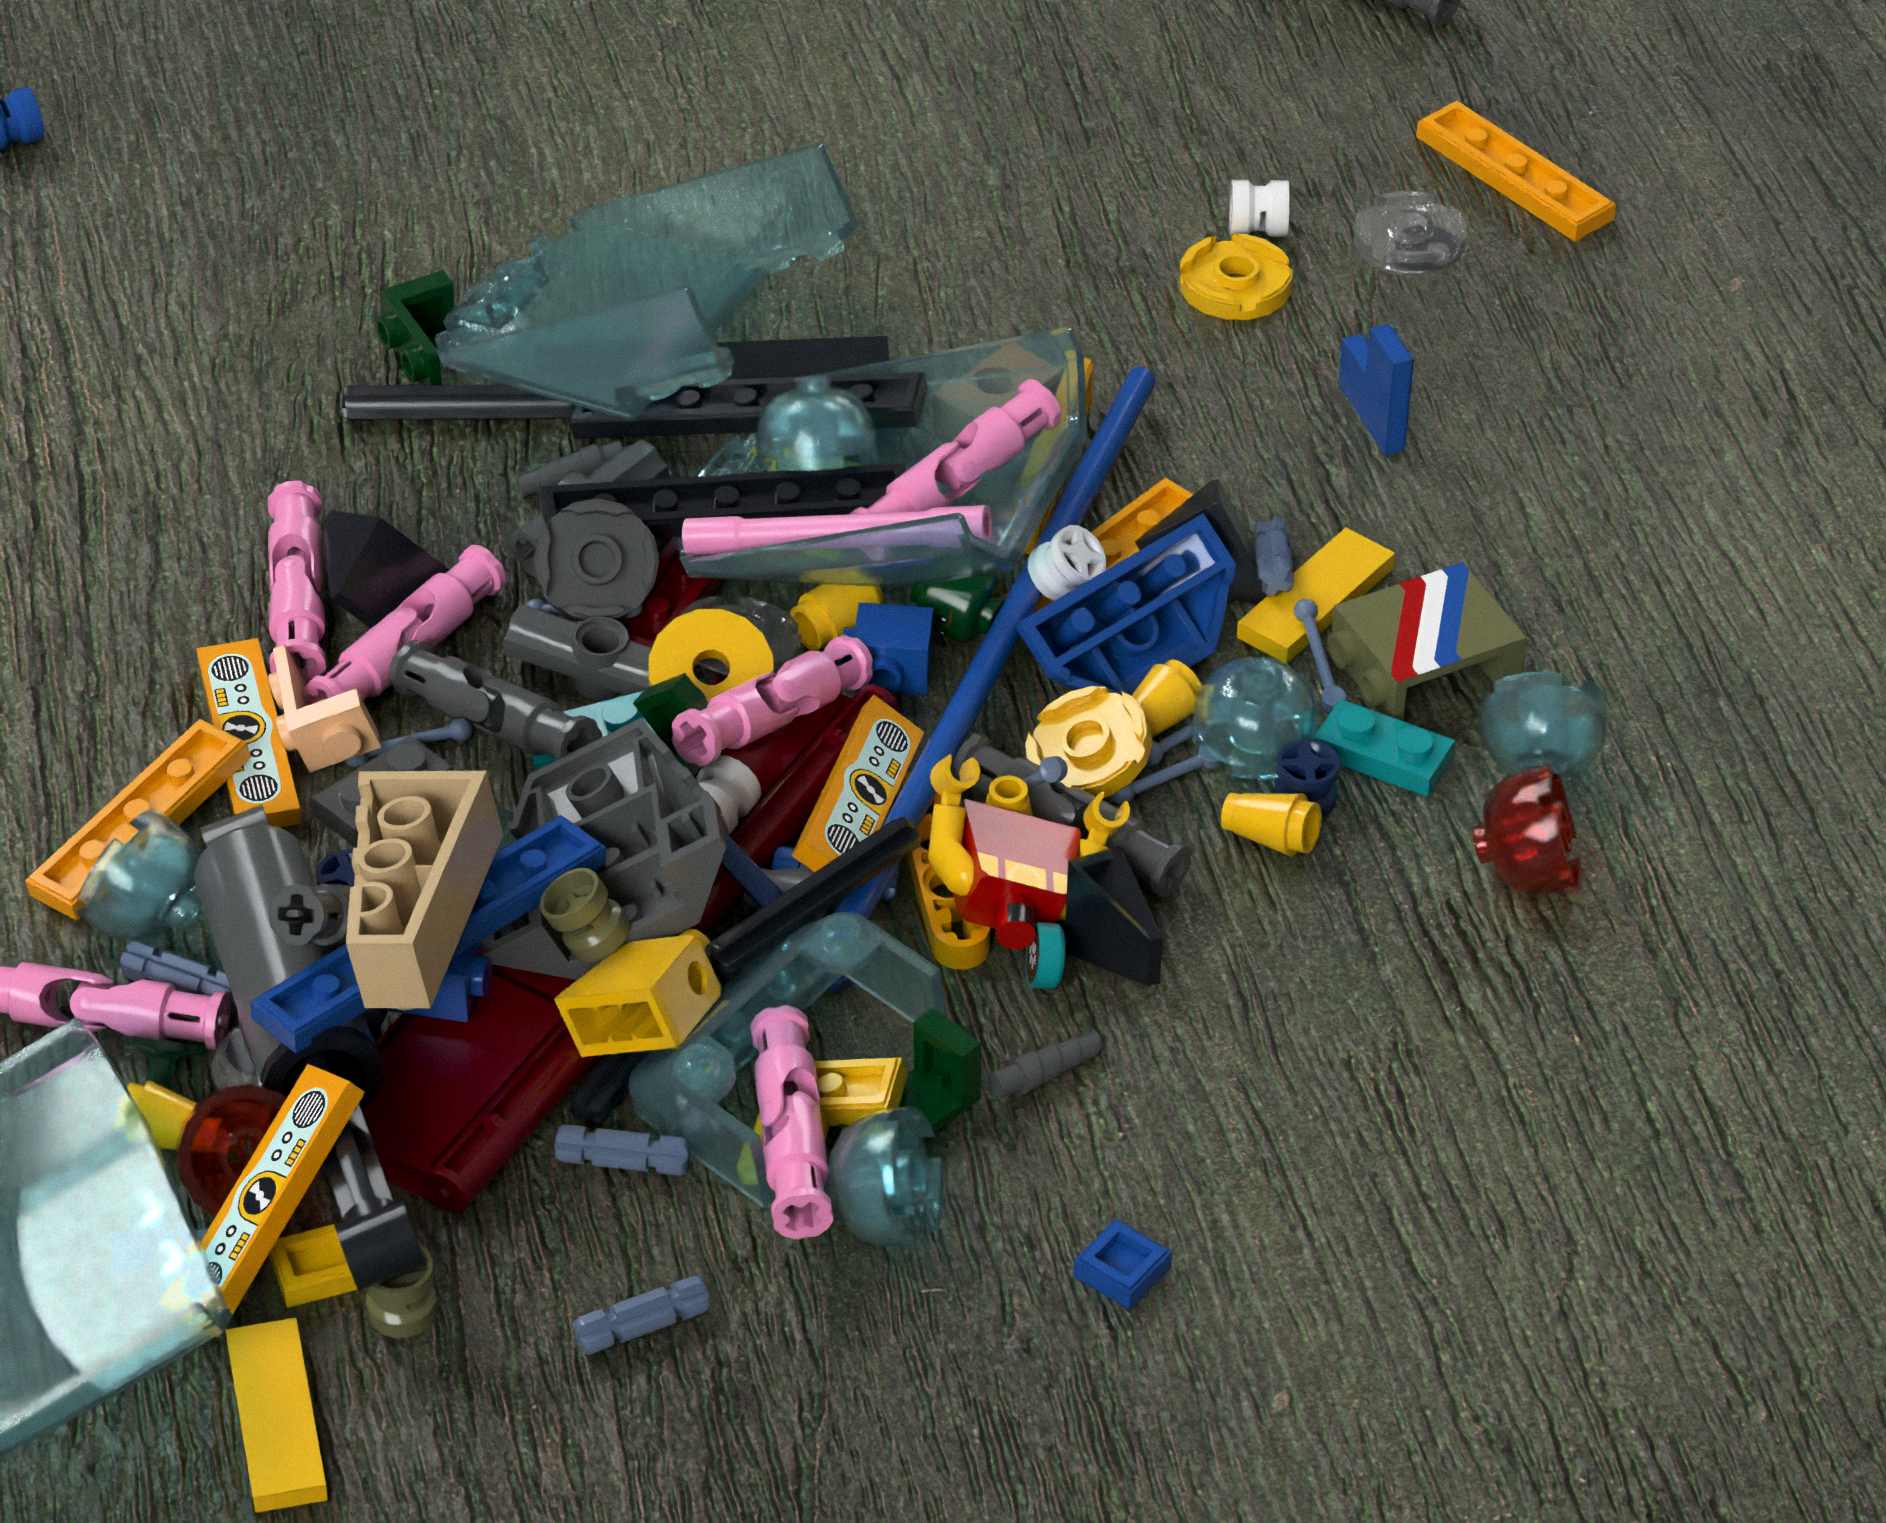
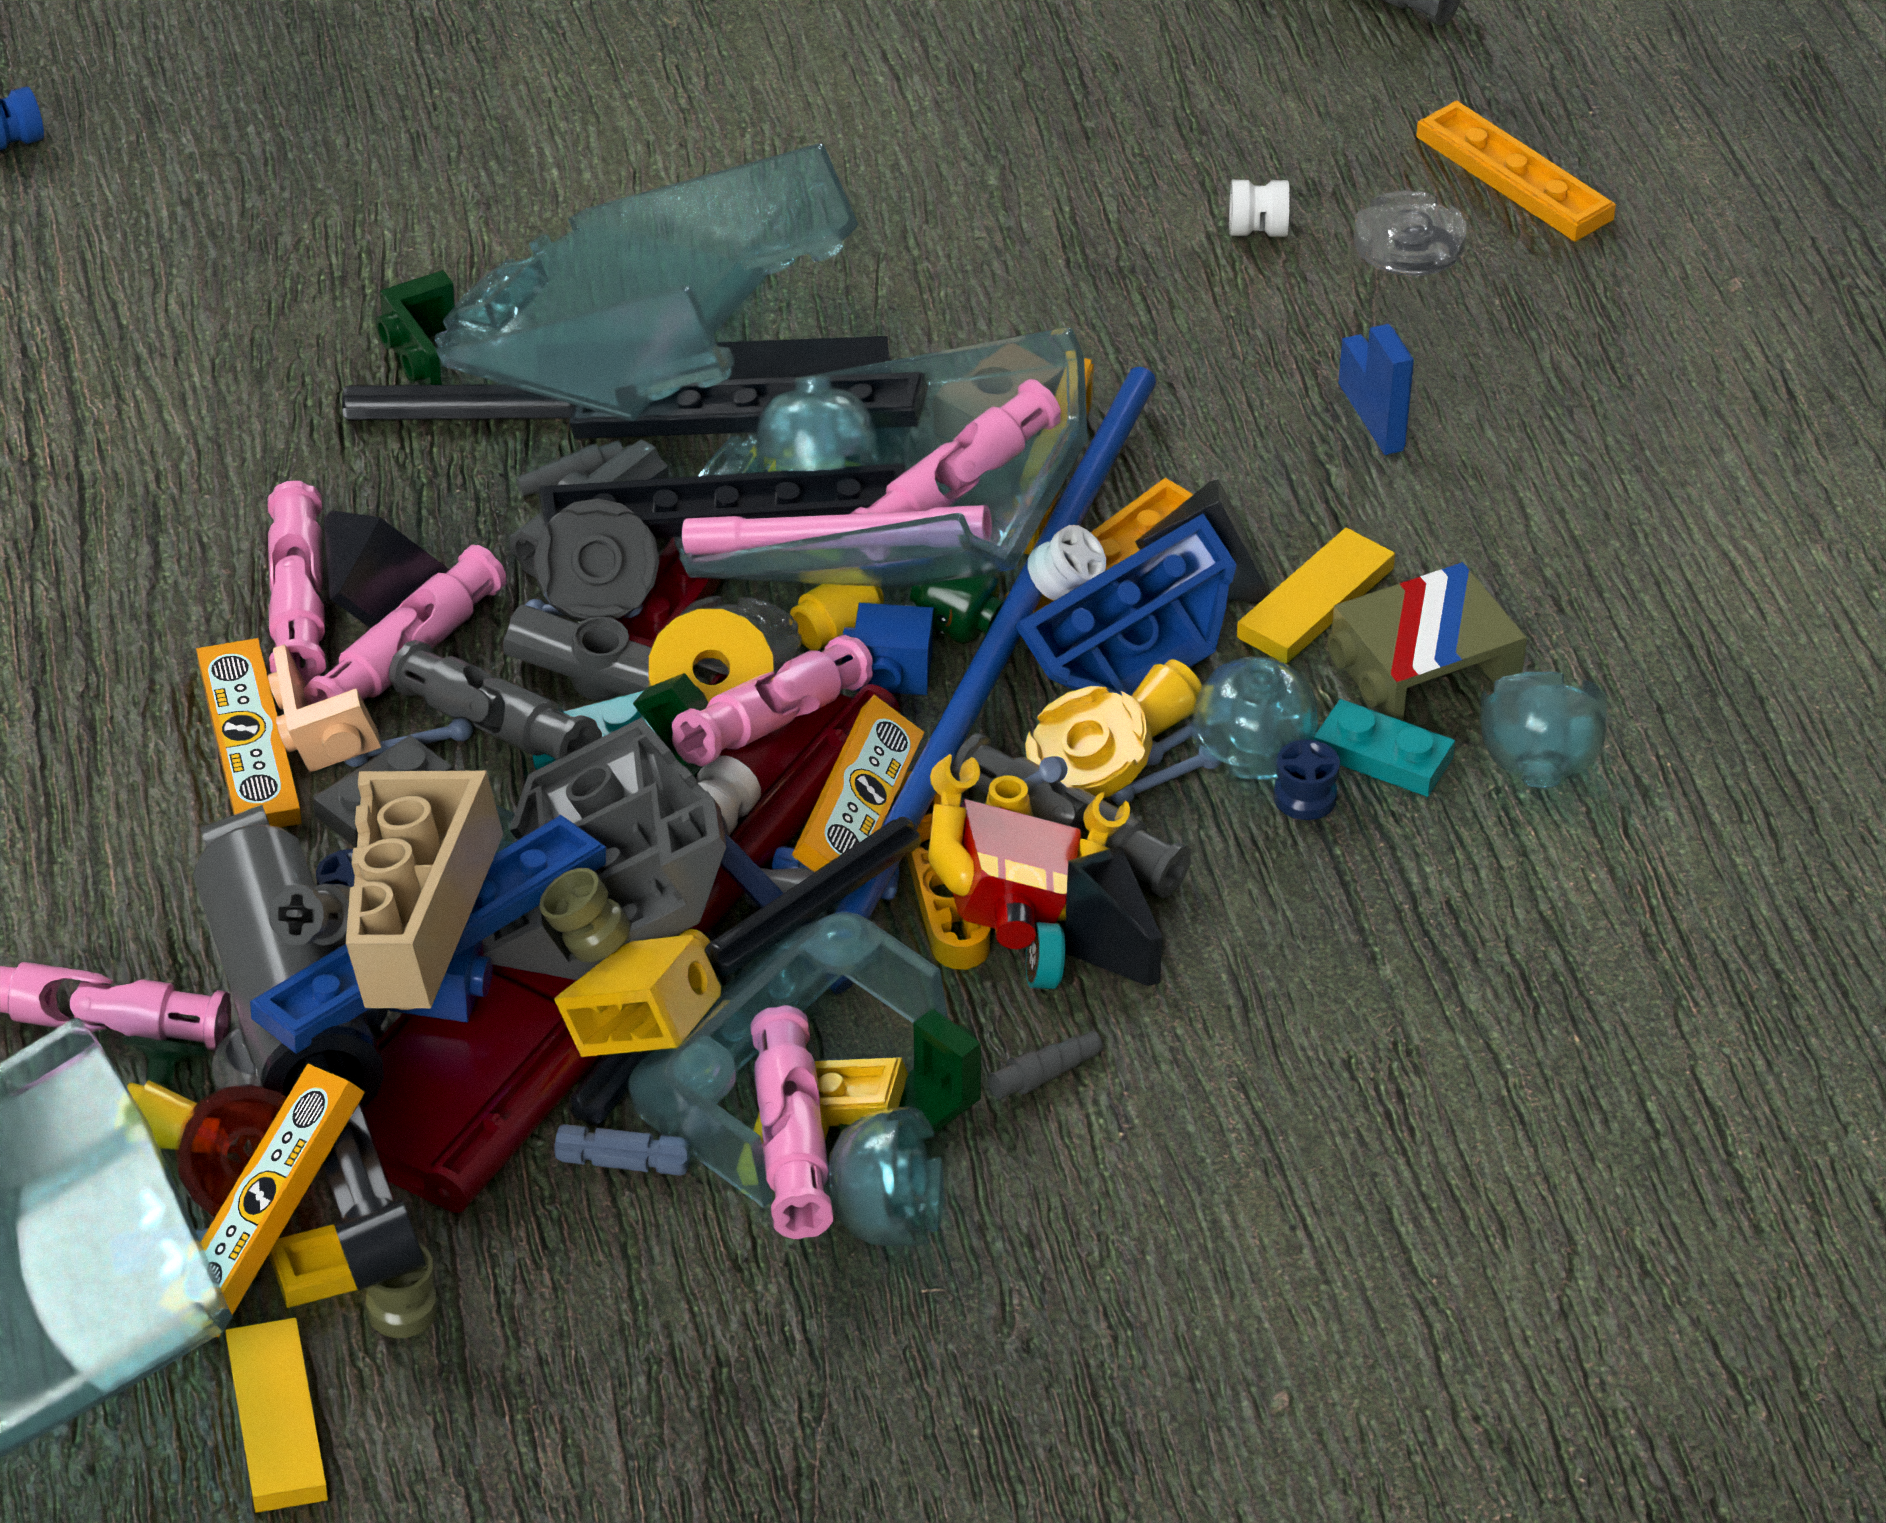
(145, 884): clear light blue cylinder -> none
(172, 783): light orange tile -> none
(187, 975): sand blue axle -> none
(641, 1314): sand blue axle -> none
(1122, 1264): blue tile -> none
(1258, 294): yellow tile -> none
(1273, 556): sand blue axle -> none
(1274, 820): yellow cone -> none
(1306, 612): sand blue hinge -> none
(1529, 833): clear red cylinder -> none

